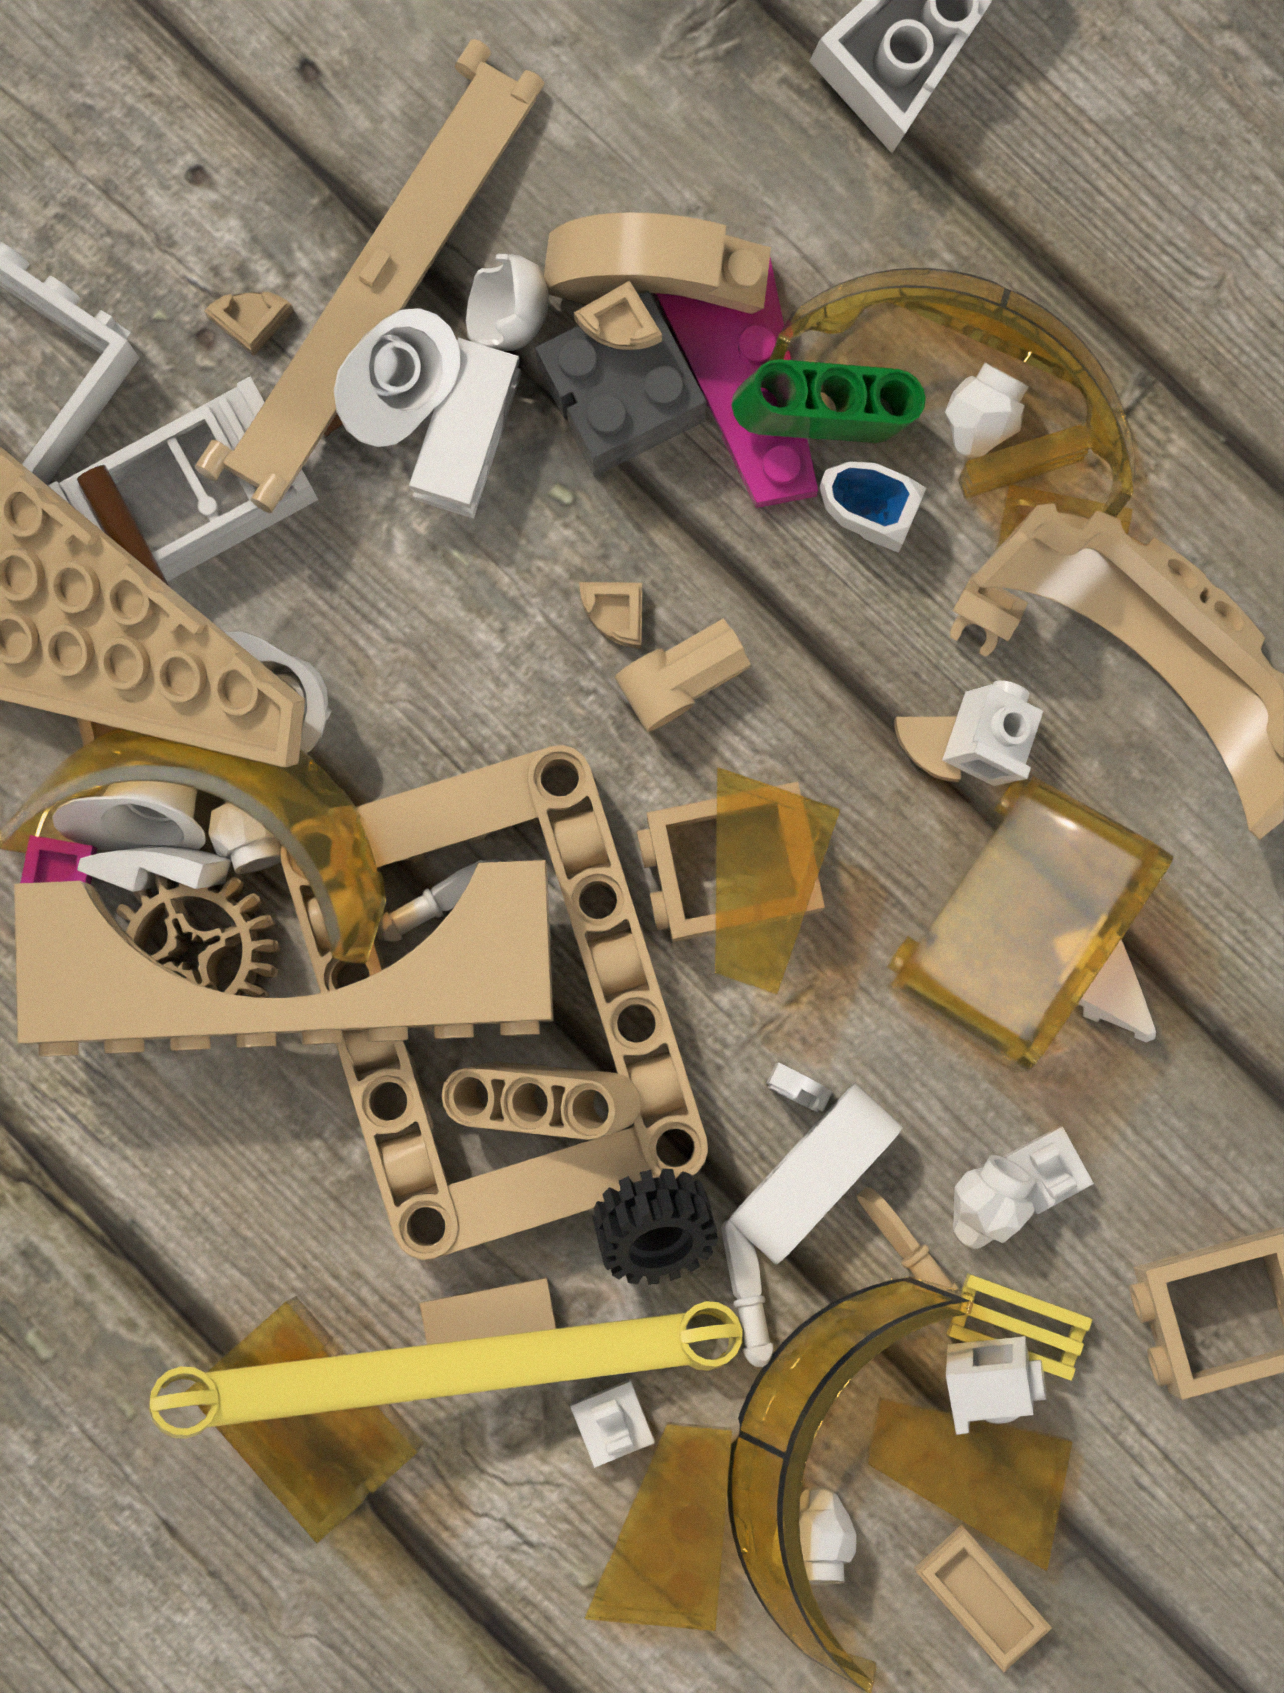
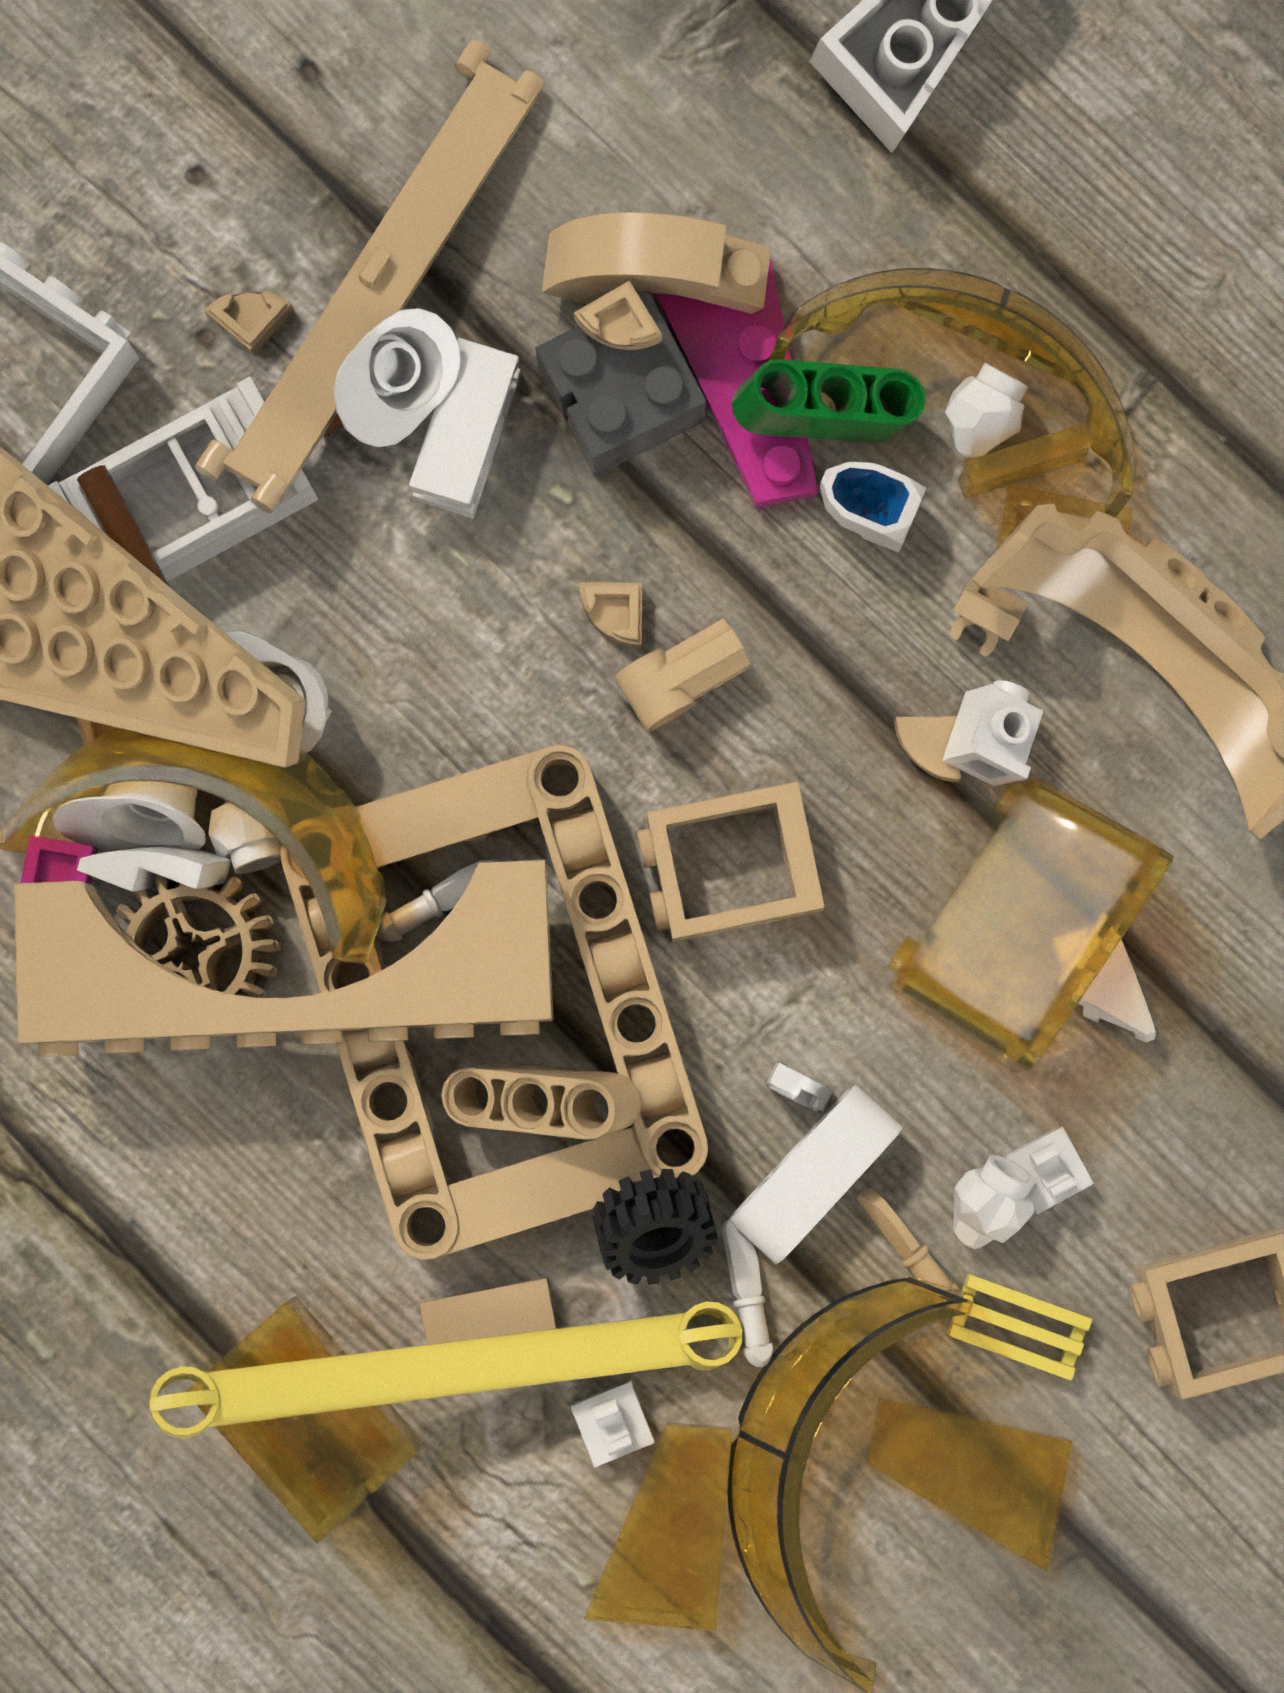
(507, 304): white hair -> none
(765, 874): clear yellow wing -> none
(825, 1536): white rock -> none
(982, 1598): tan tile -> none
(992, 1381): white brick -> none

